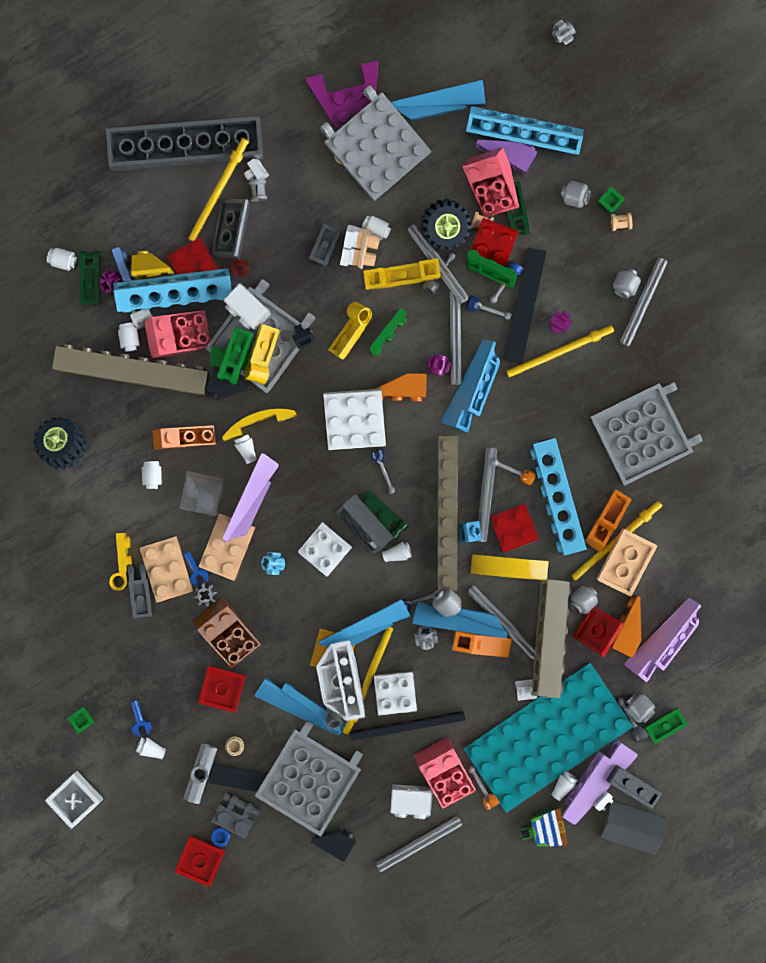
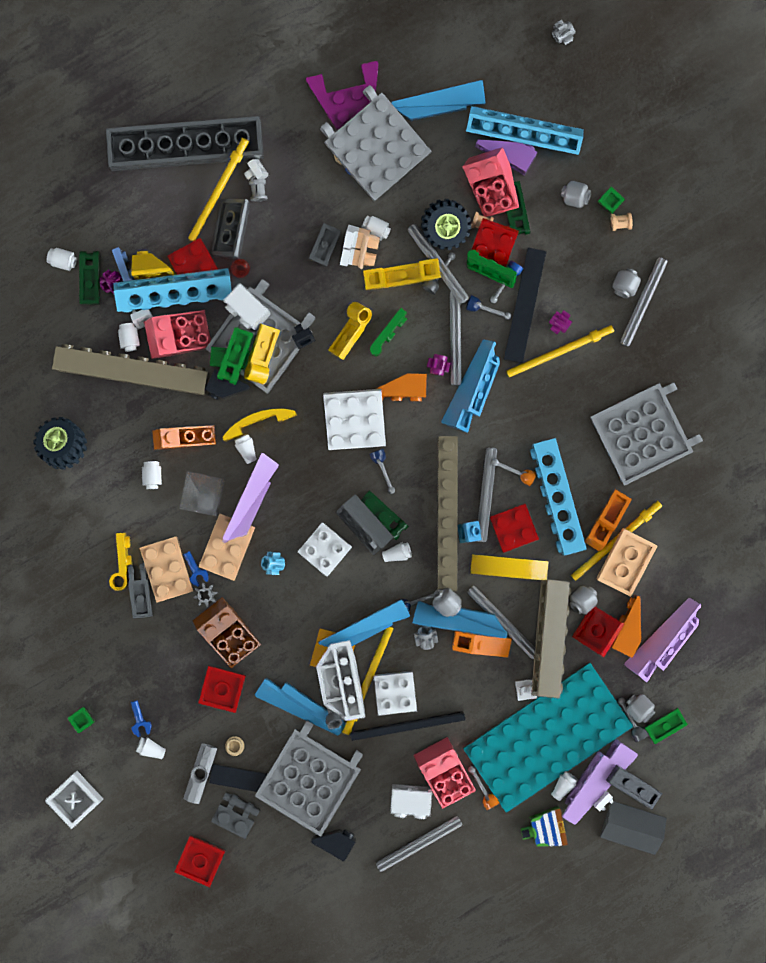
(220, 837): blue tile -> none

